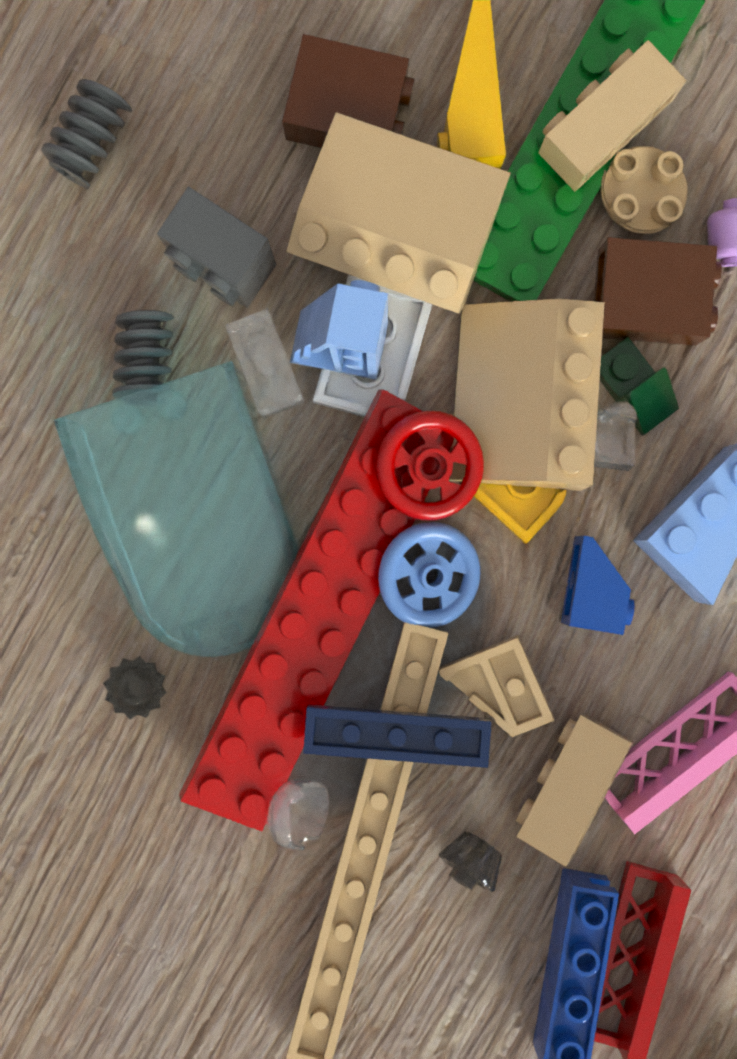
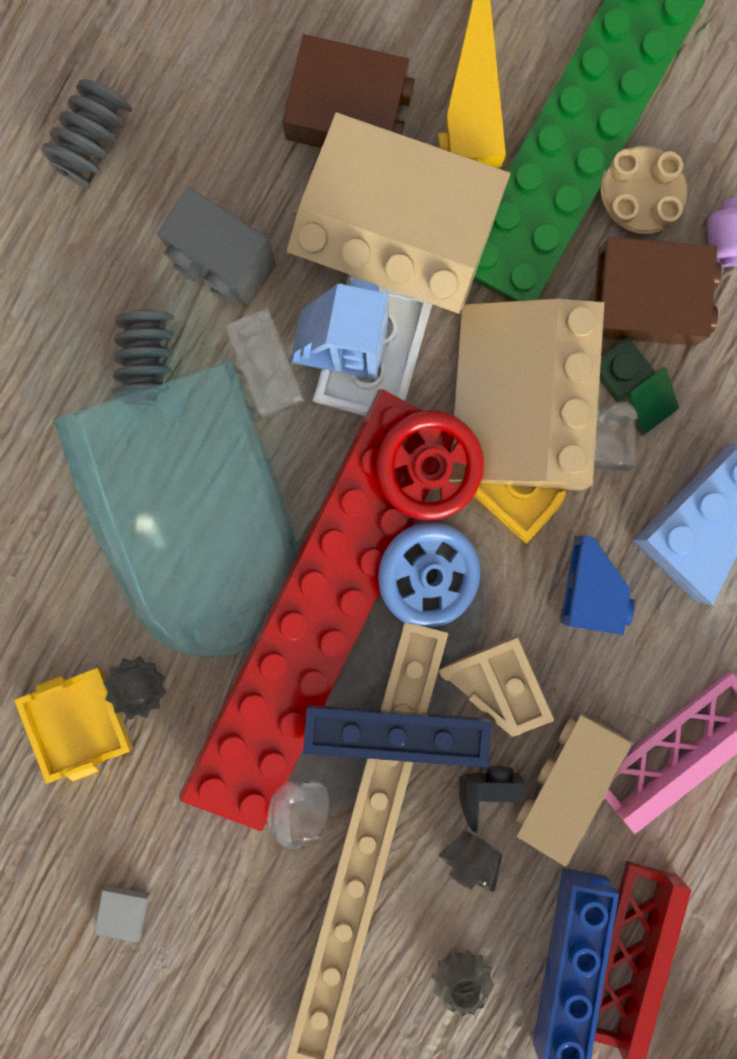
(72, 725): none -> yellow piece
(121, 913): none -> light grey tile
(463, 982): none -> clear smoke piece
(495, 785): none -> black plate
(610, 114): tan brick -> none

